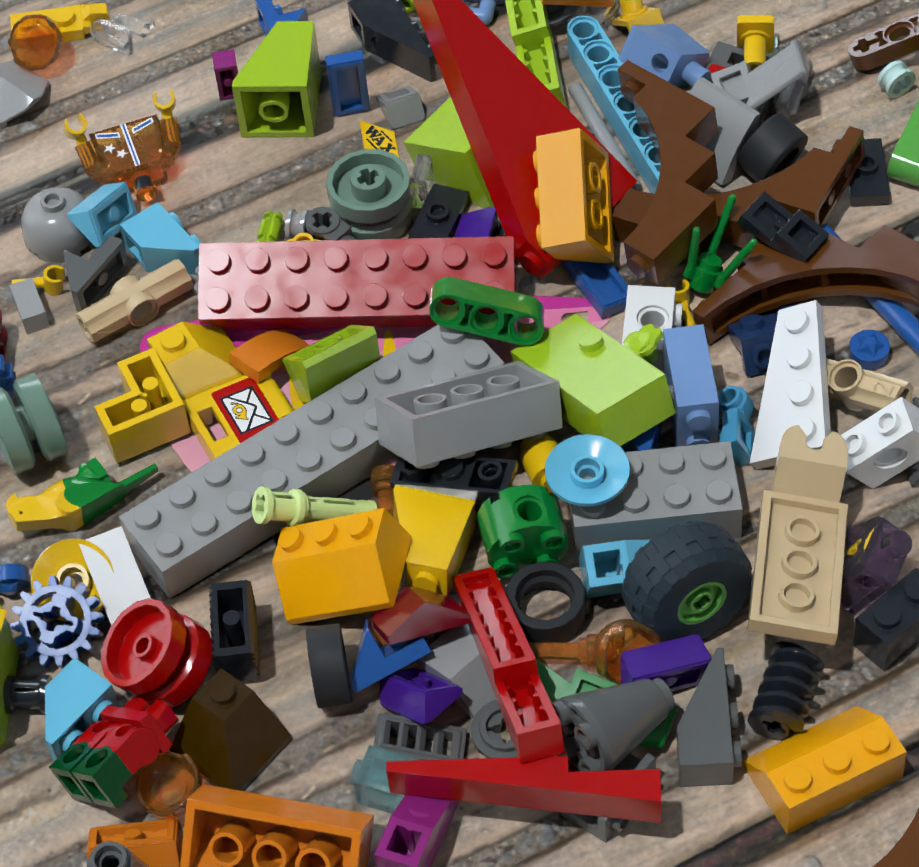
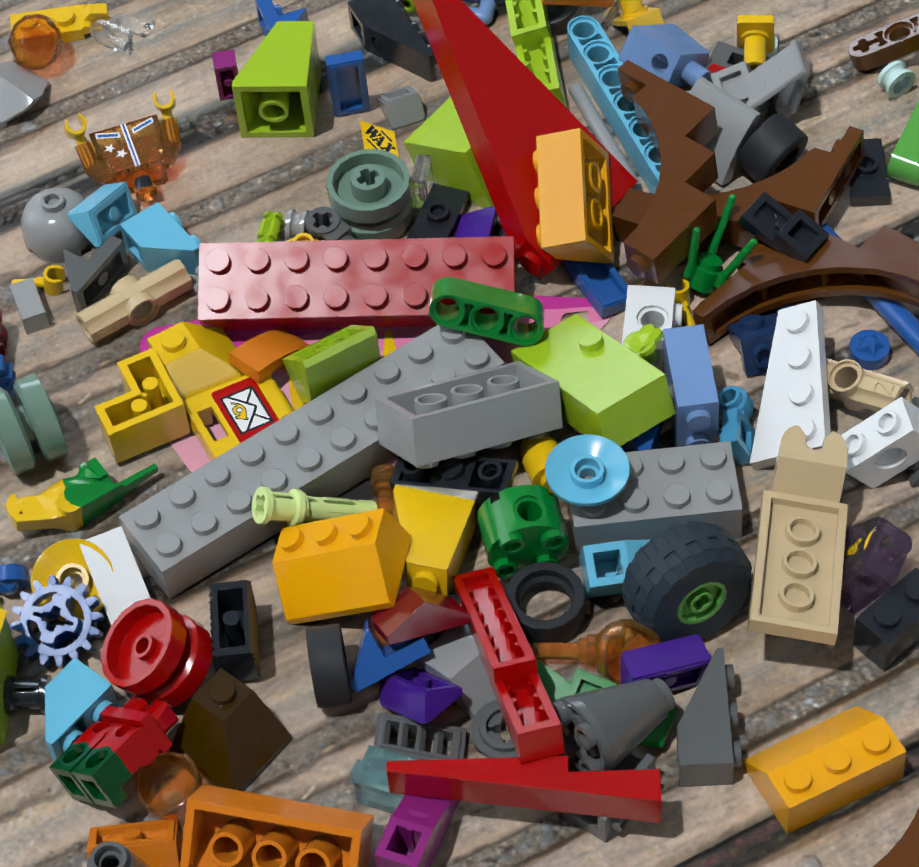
(785, 691): black piece -> none

